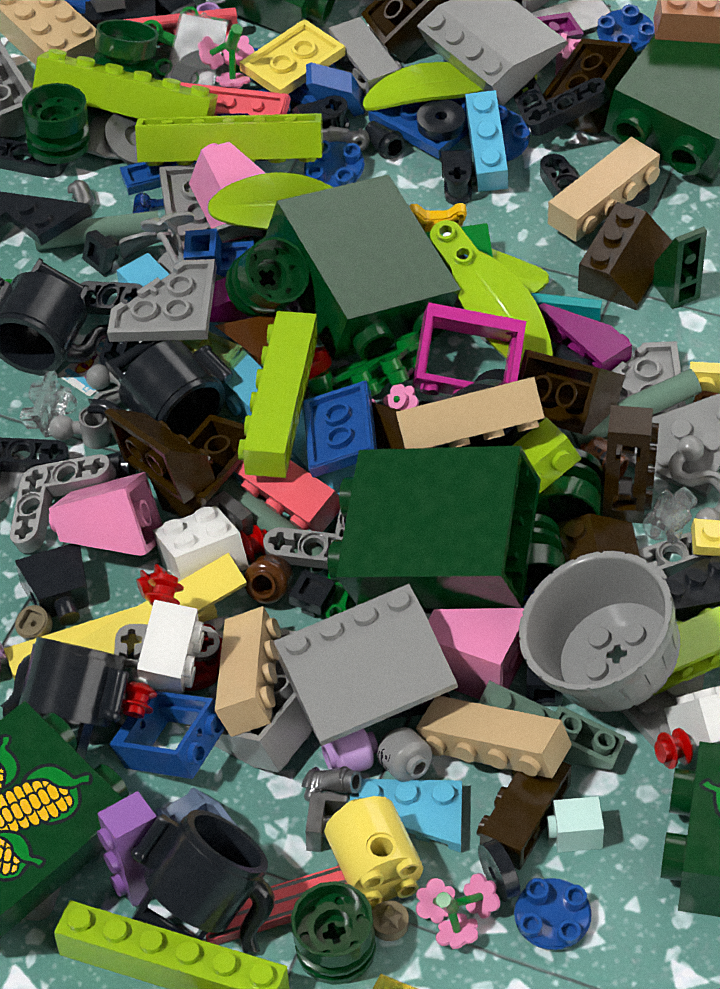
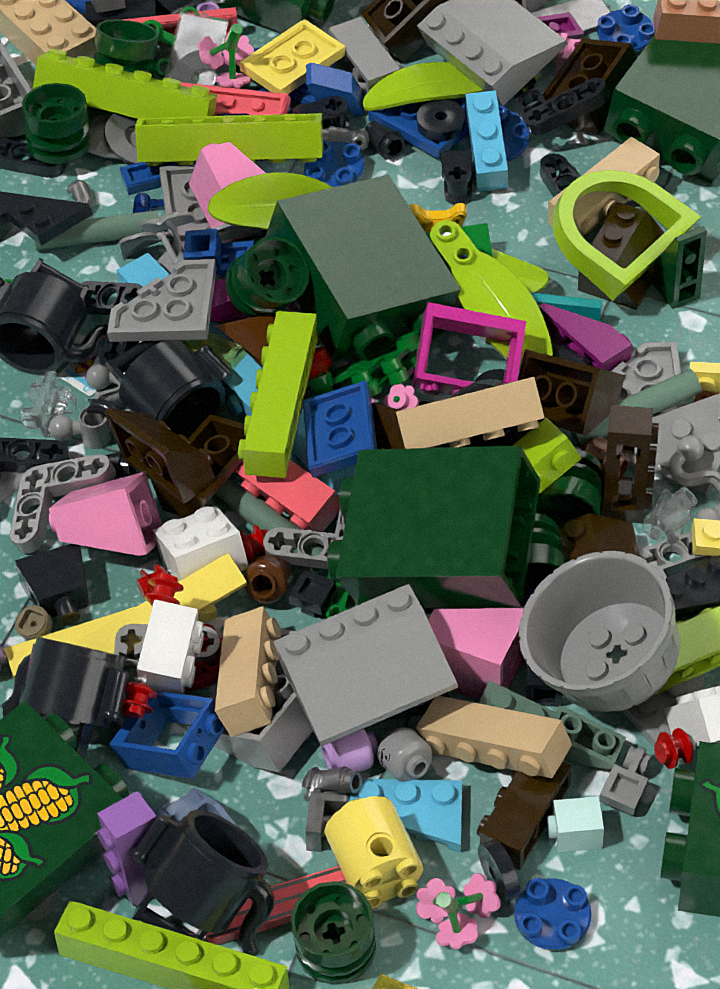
(100, 251): black tile -> none
(234, 511): flat silver bracket -> none
(390, 920): dark tan tile -> none
(591, 262): none -> lime window
(625, 787): none -> light grey plate

